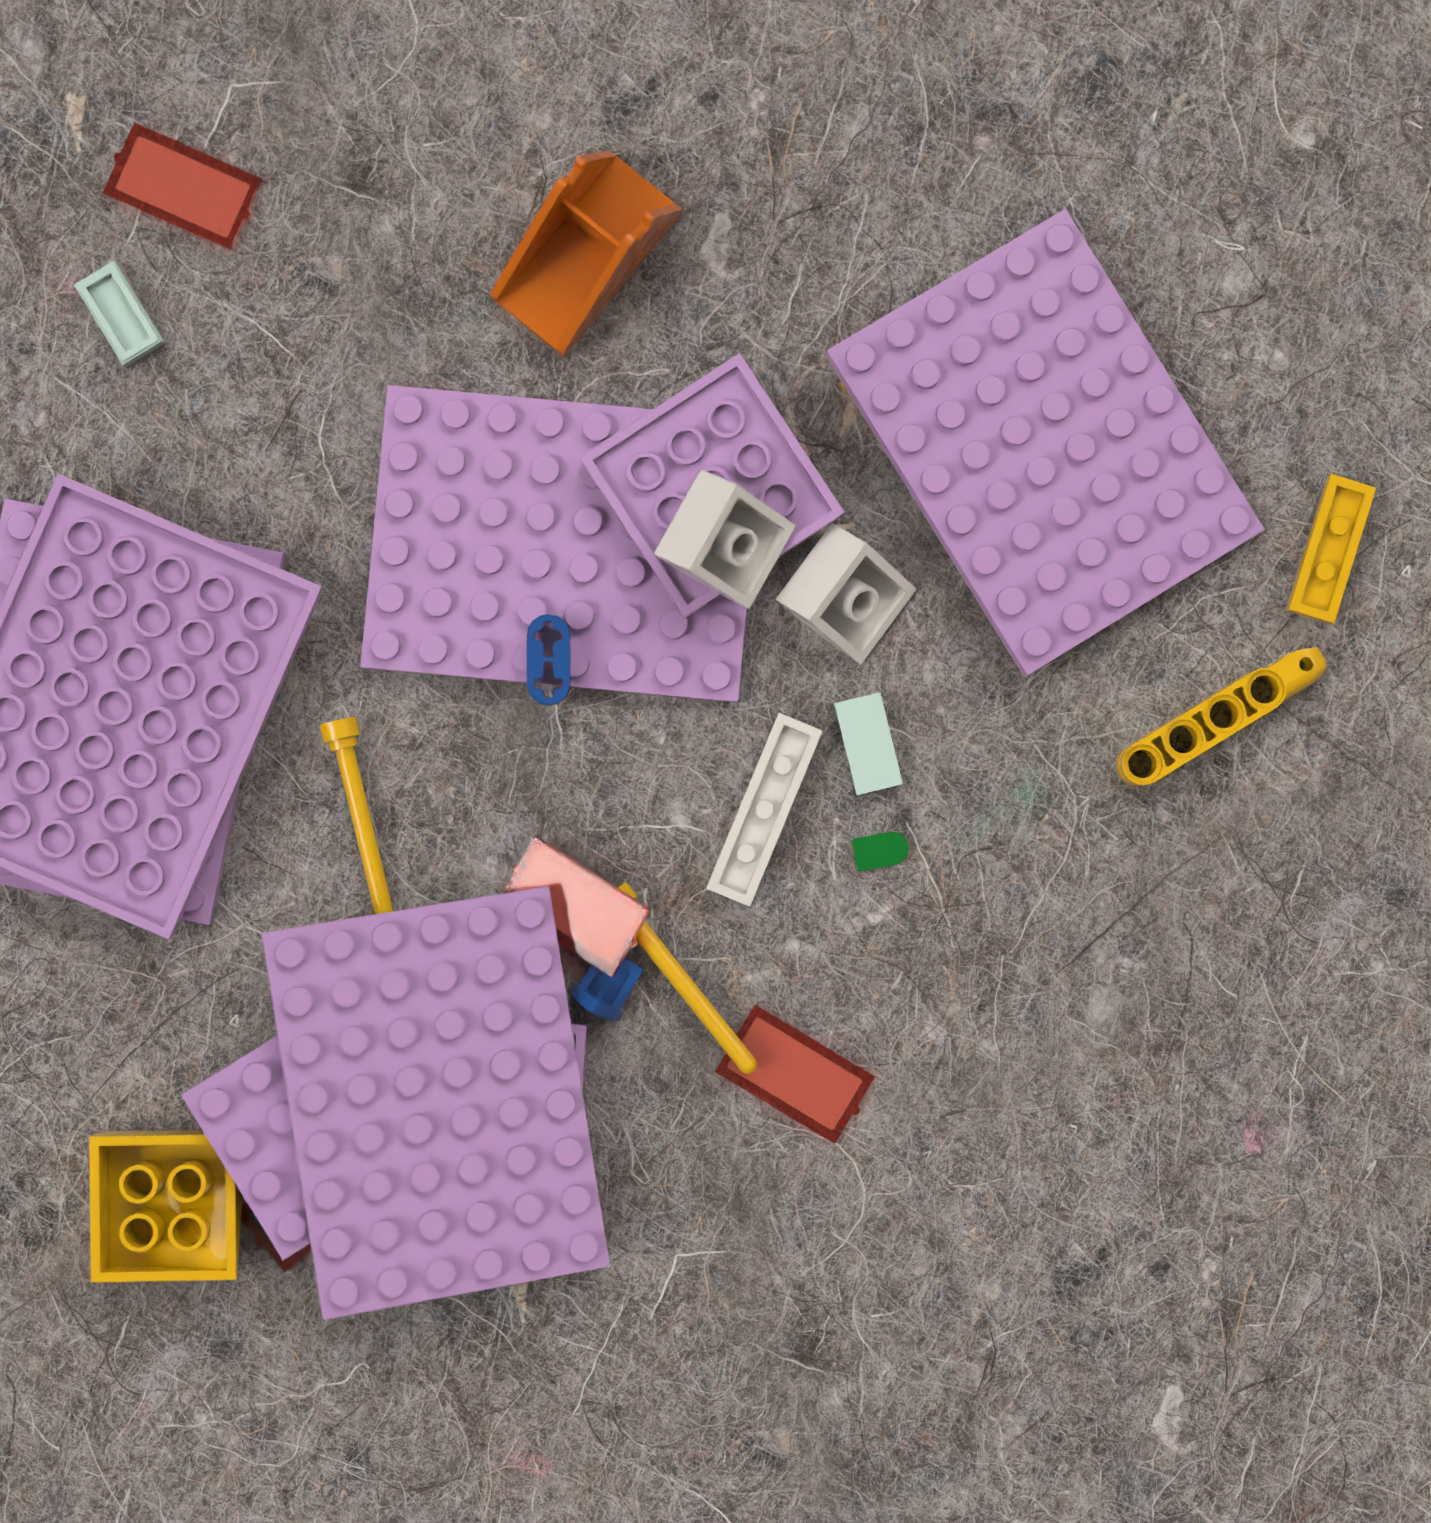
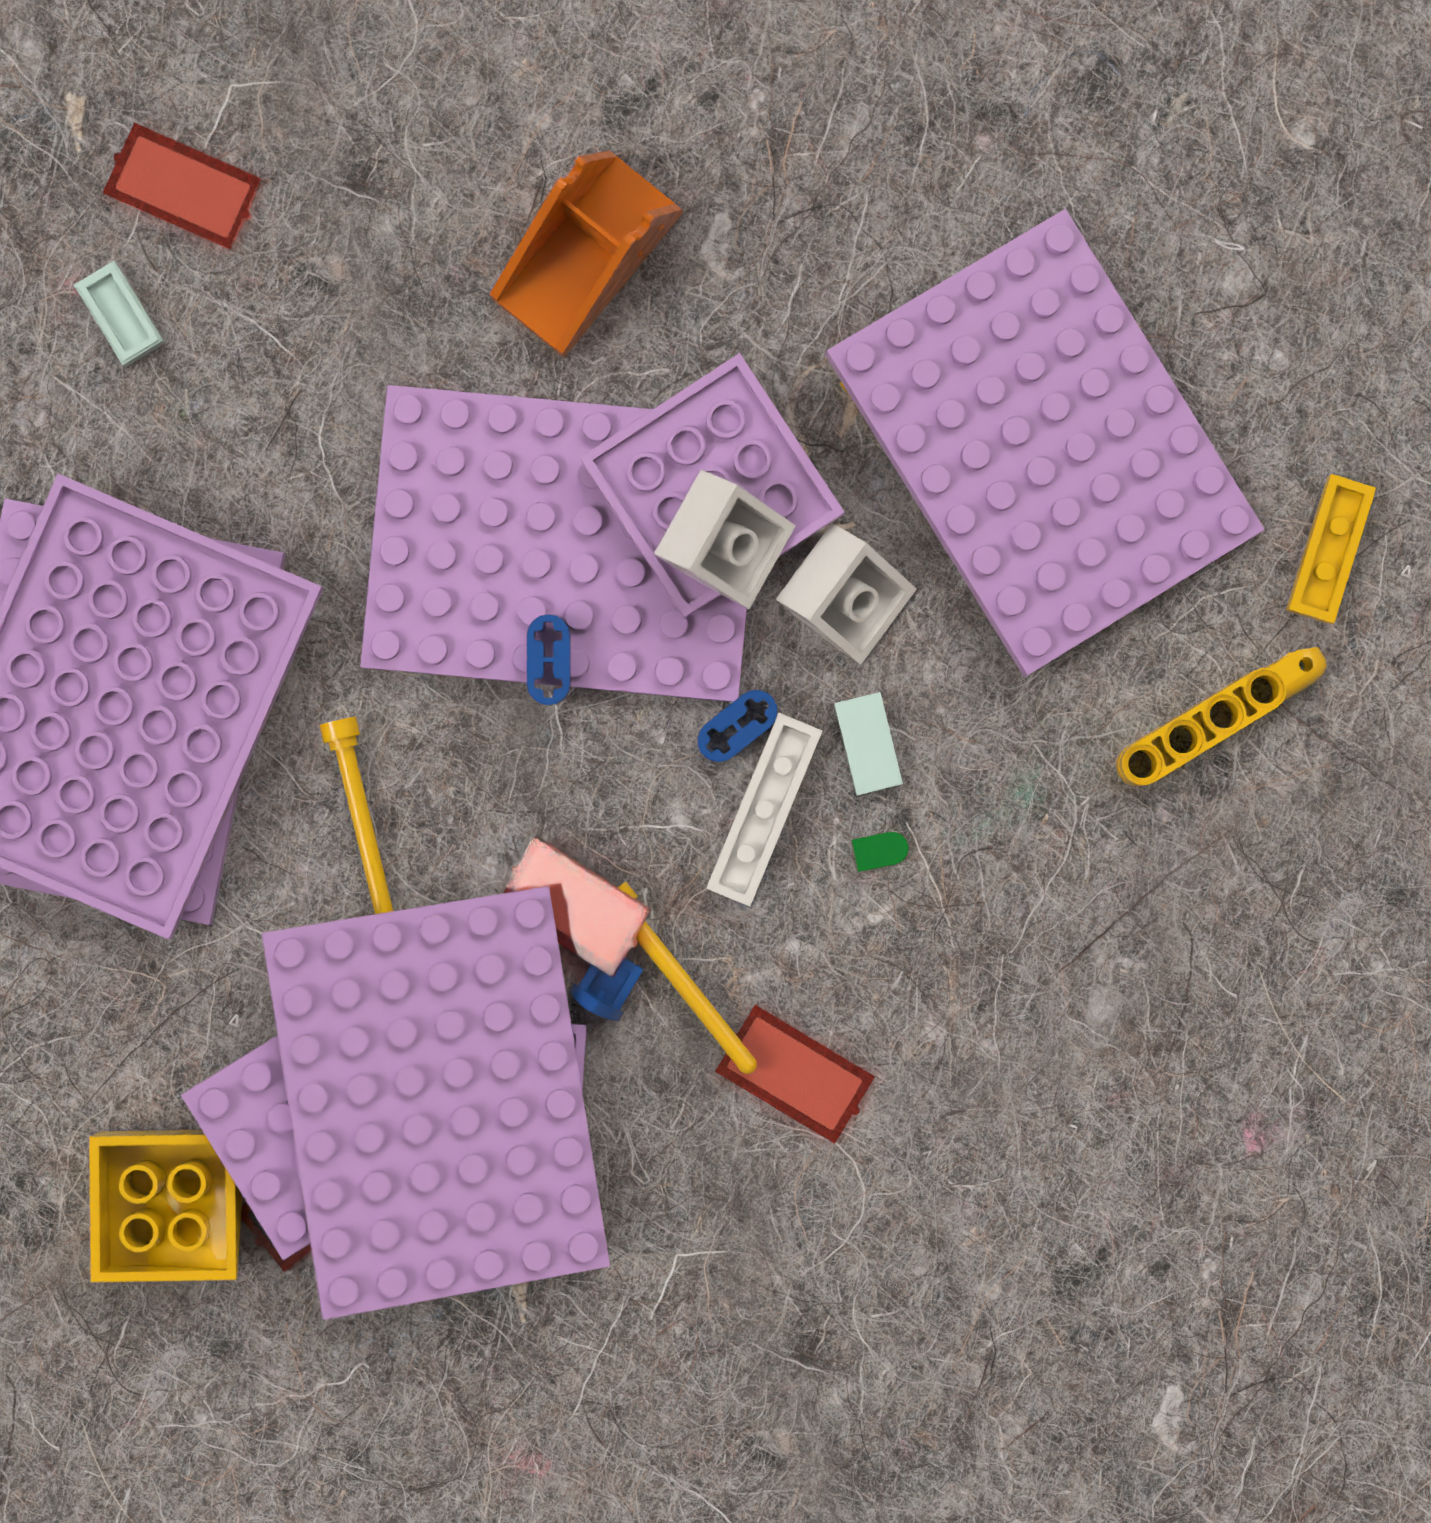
(745, 734): none -> blue beam

